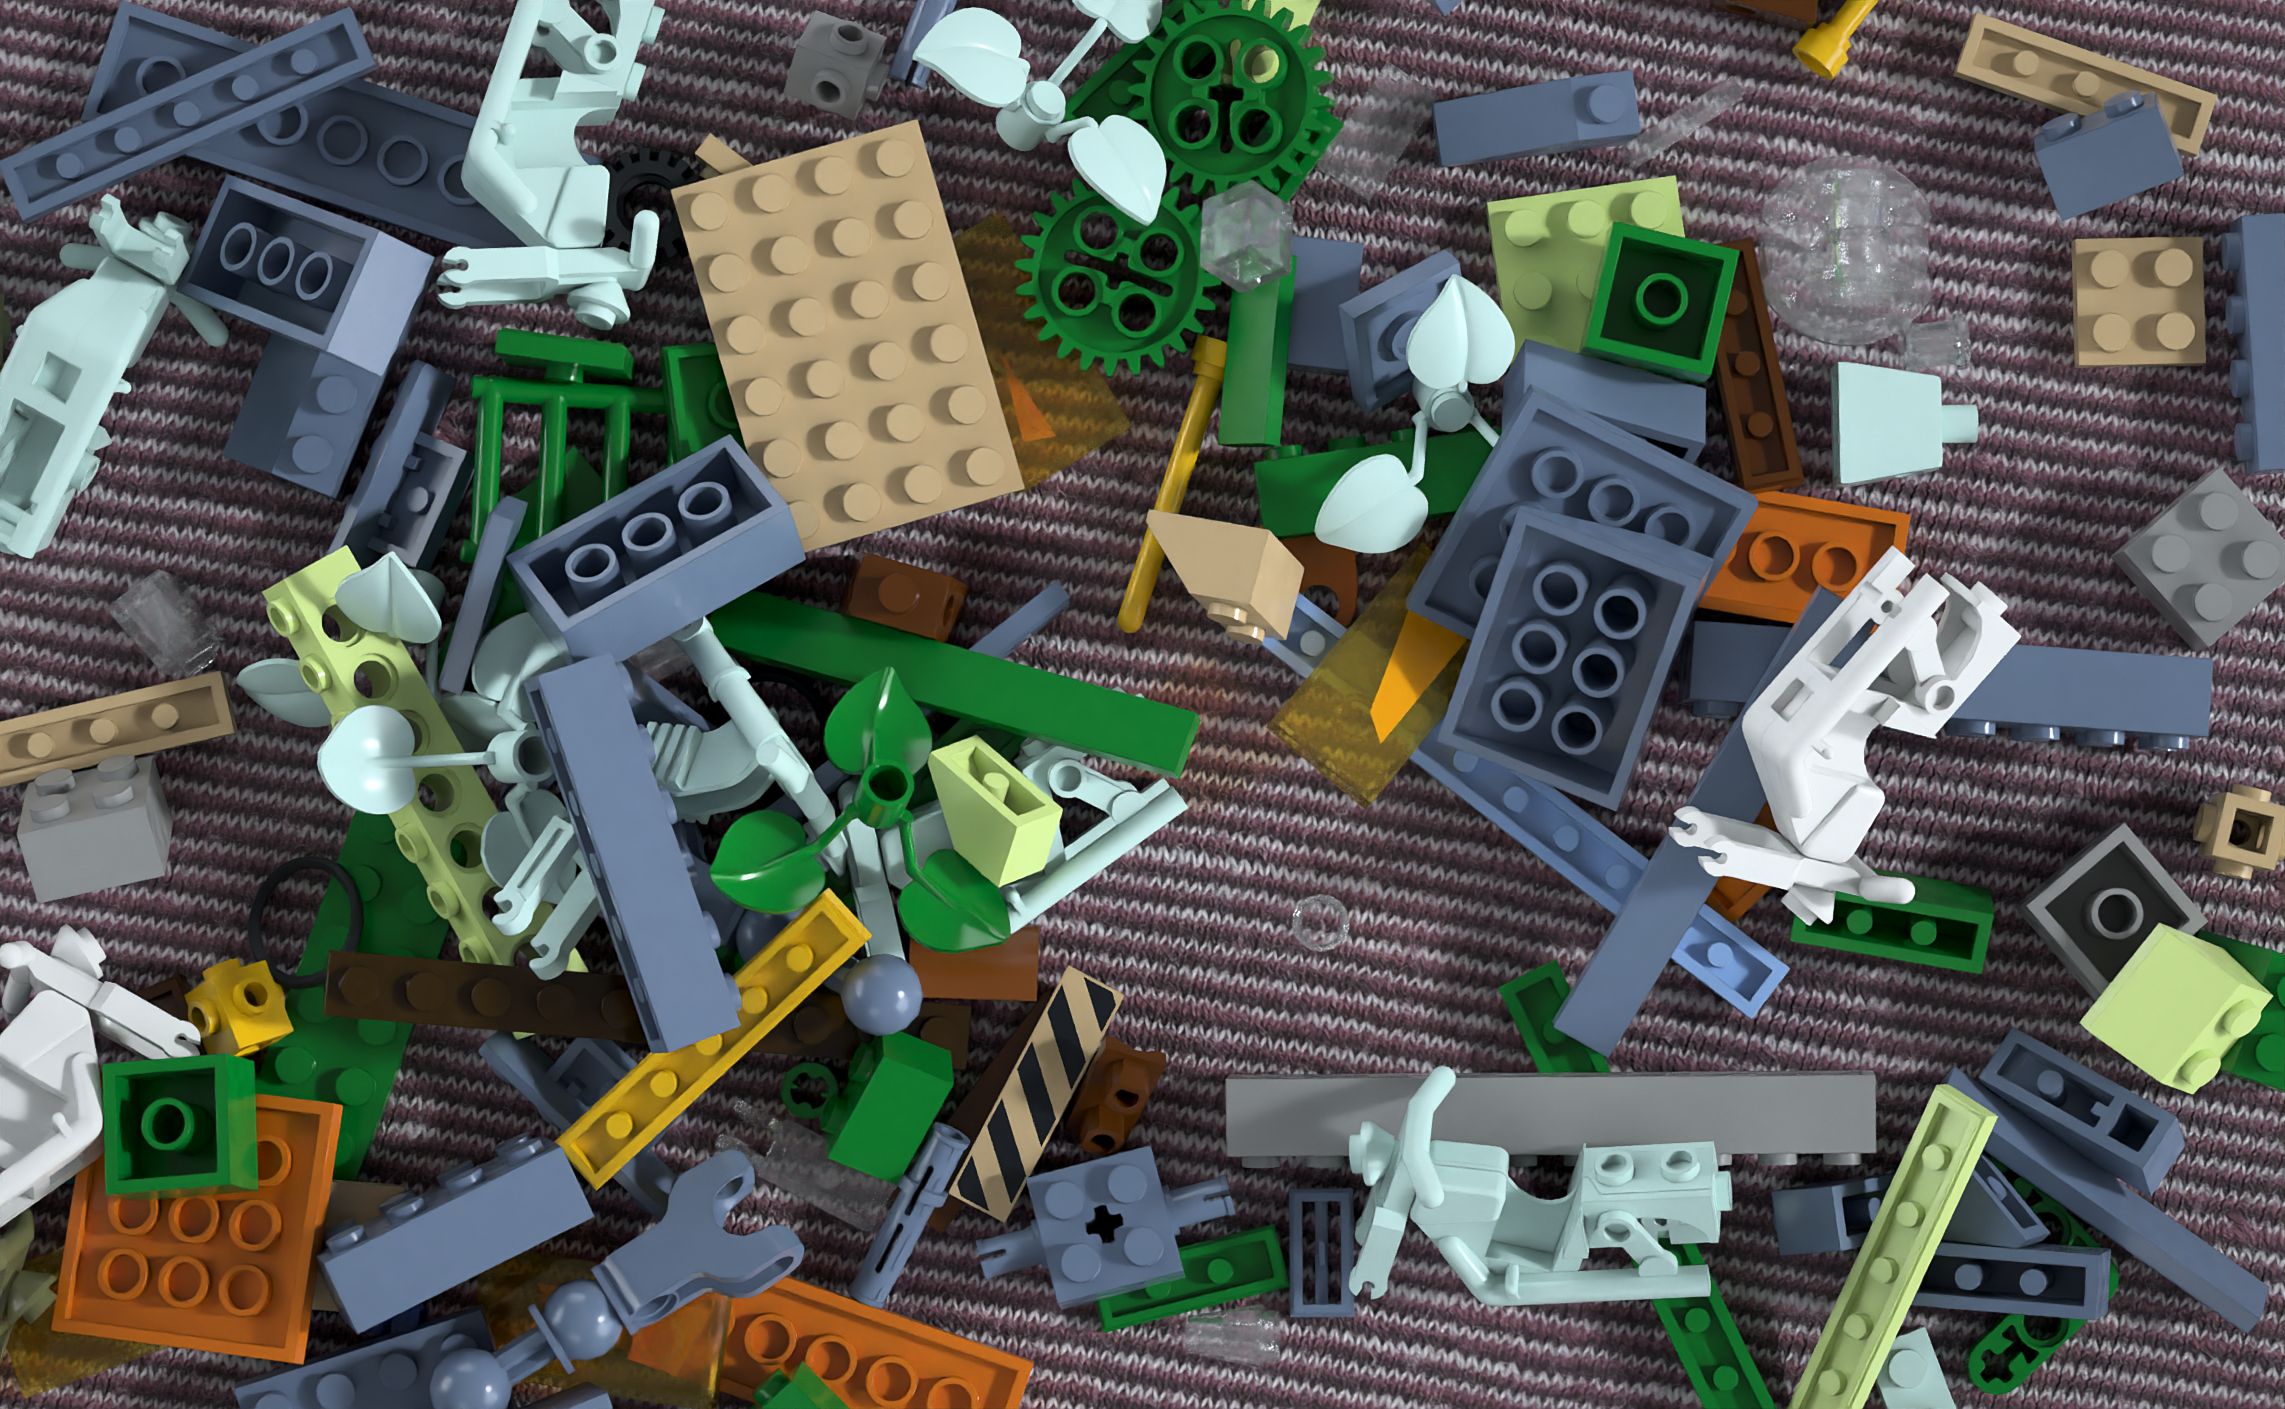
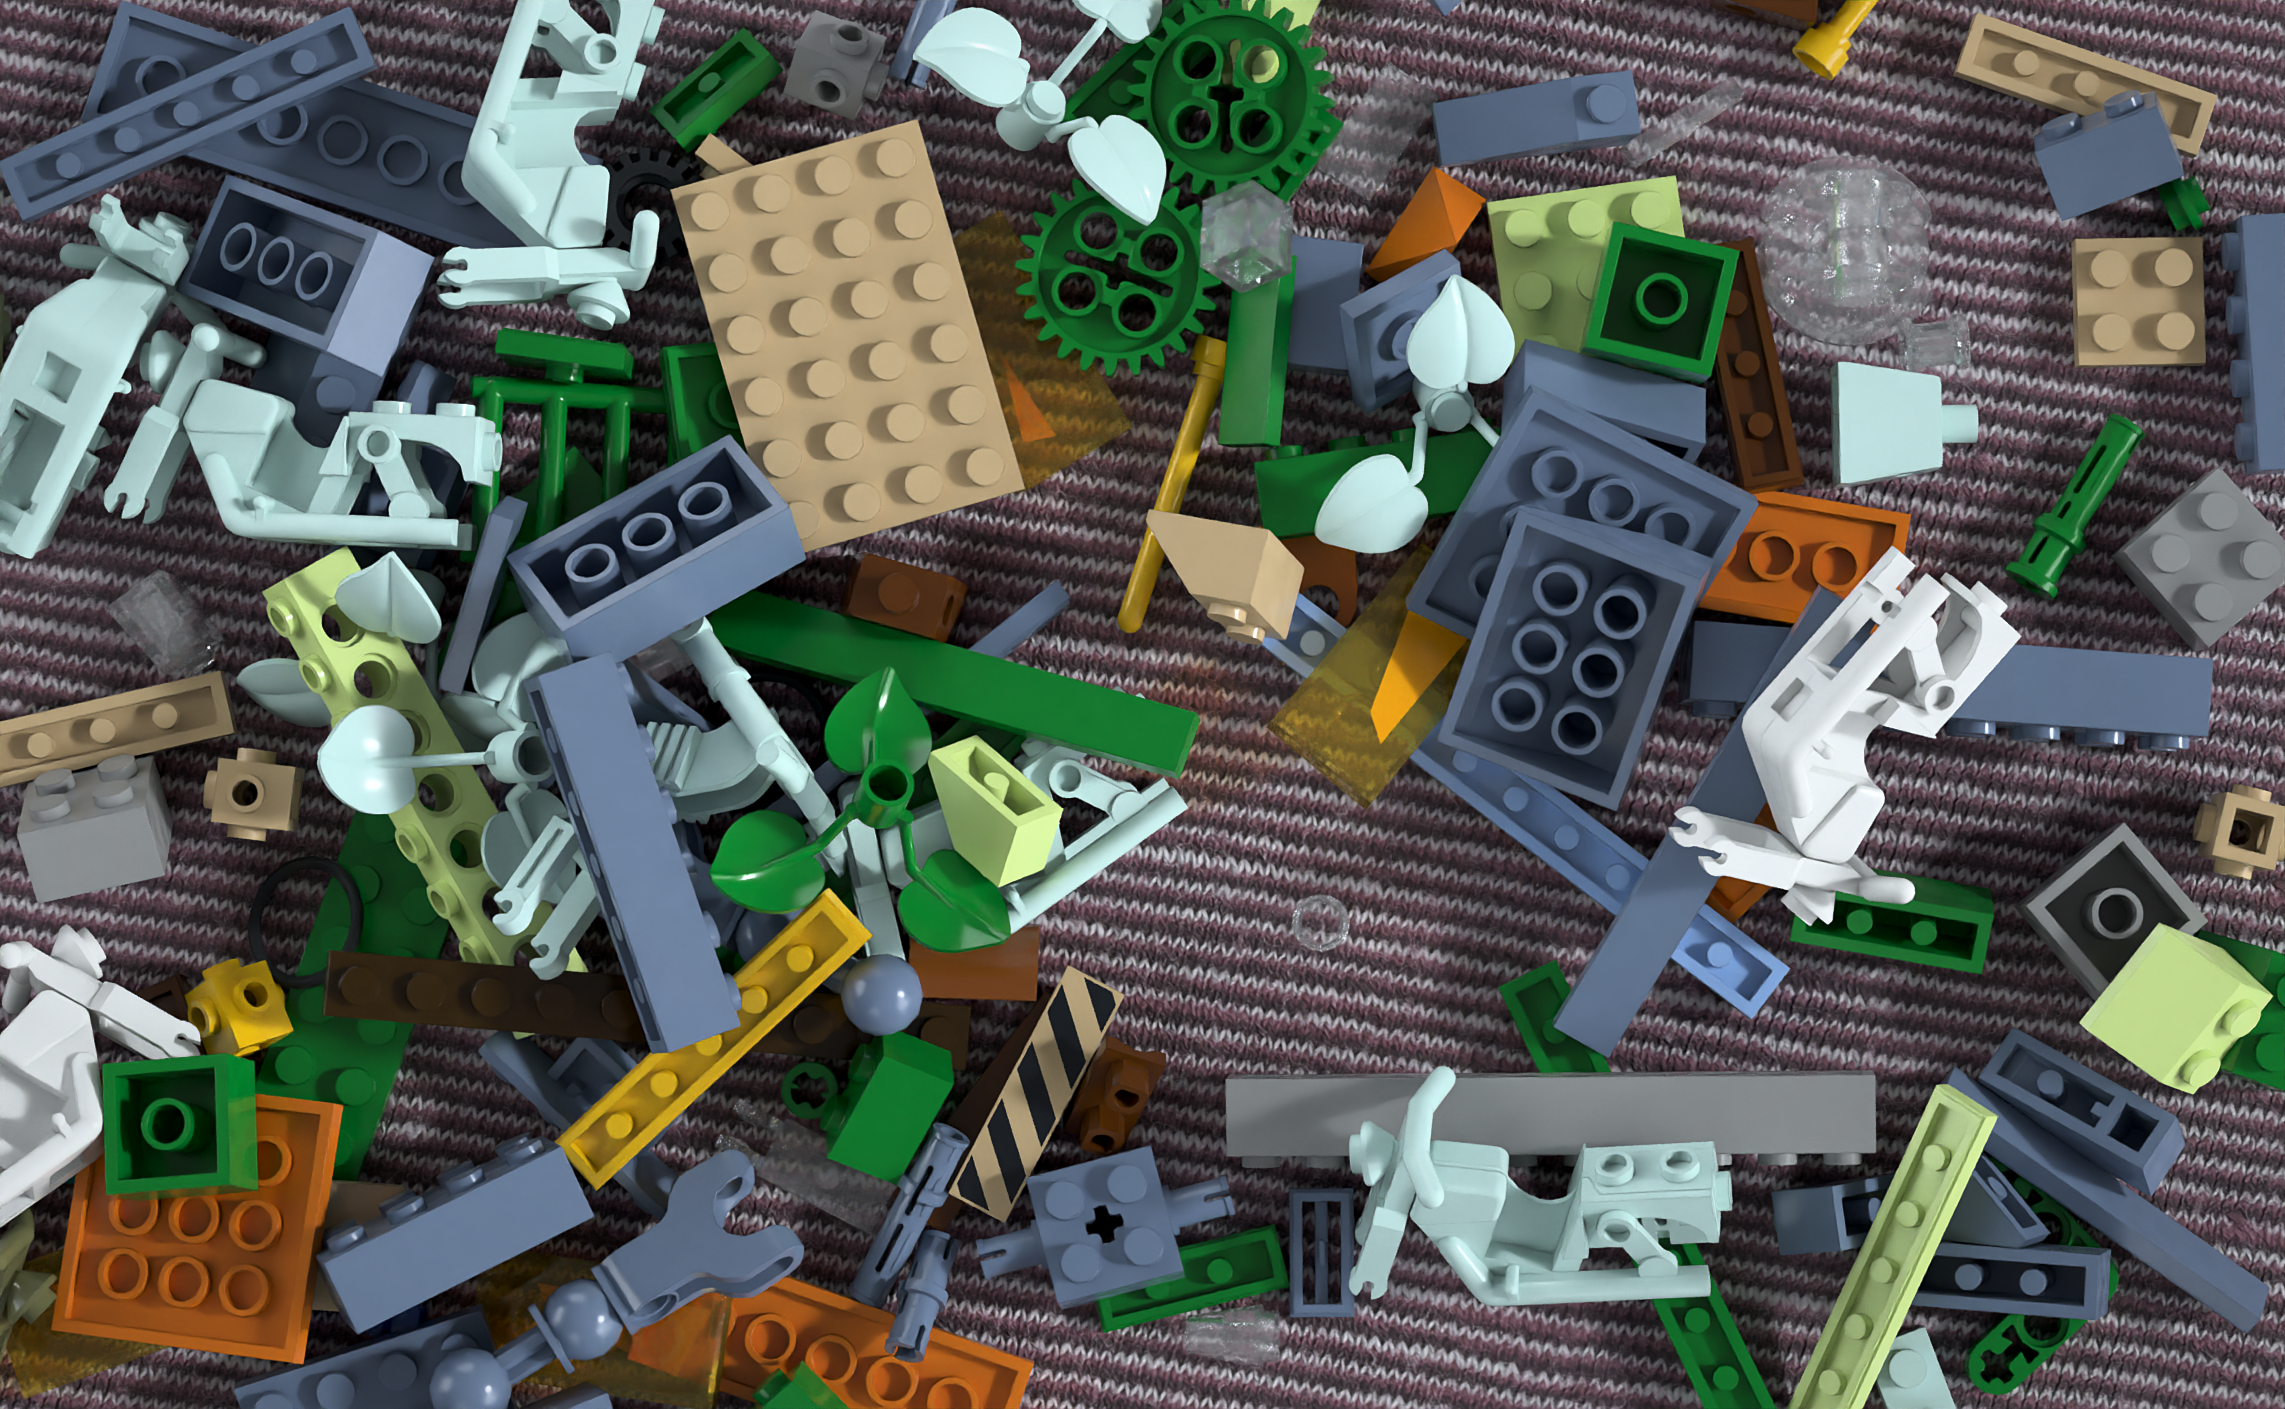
(275, 481): none -> light aqua piece
(277, 798): none -> tan brick
(716, 90): none -> green plate
(922, 1296): none -> sand blue pin
(1430, 223): none -> orange slope
(2061, 531): none -> green pin
(2184, 202): none -> green plate

